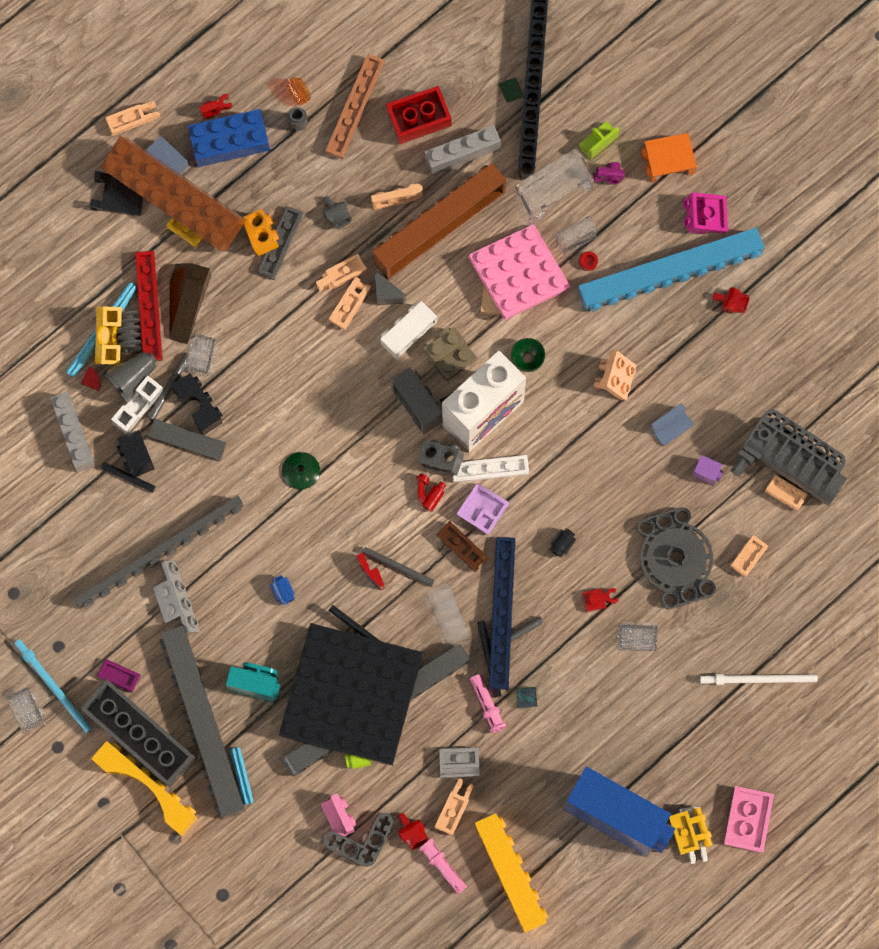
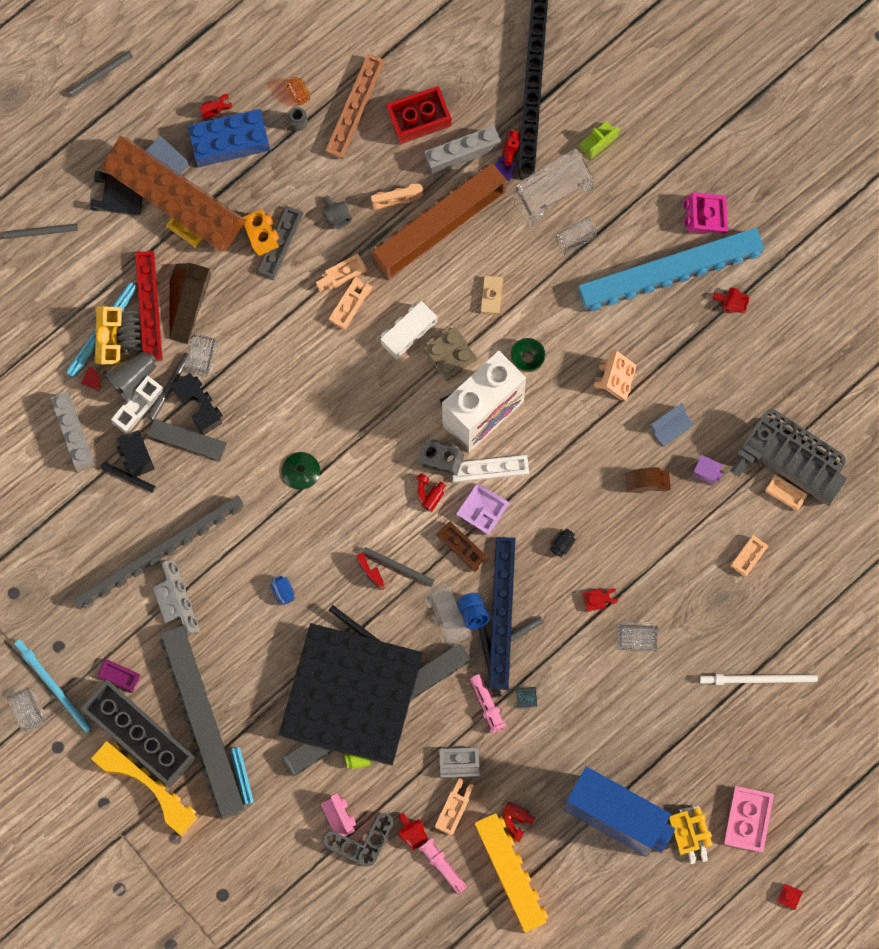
(40, 231): none -> dark grey bar
(99, 74): none -> dark grey bar
(131, 118): light nougat hinge -> none
(254, 681): teal brick -> none
(387, 292): dark grey slope -> none
(417, 400): dark grey brick -> none
(472, 611): none -> blue wheel
(506, 171): none -> dark purple plate
(511, 90): dark green sticker -> none
(511, 145): none -> red piece
(519, 272): bright pink plate -> none
(519, 814): none -> red plant
(588, 261): red tile -> none
(610, 173): magenta plate -> none
(647, 479): none -> reddish brown brick
(668, 156): orange panel -> none
(669, 573): dark grey piece -> none
(789, 896): none -> red plate

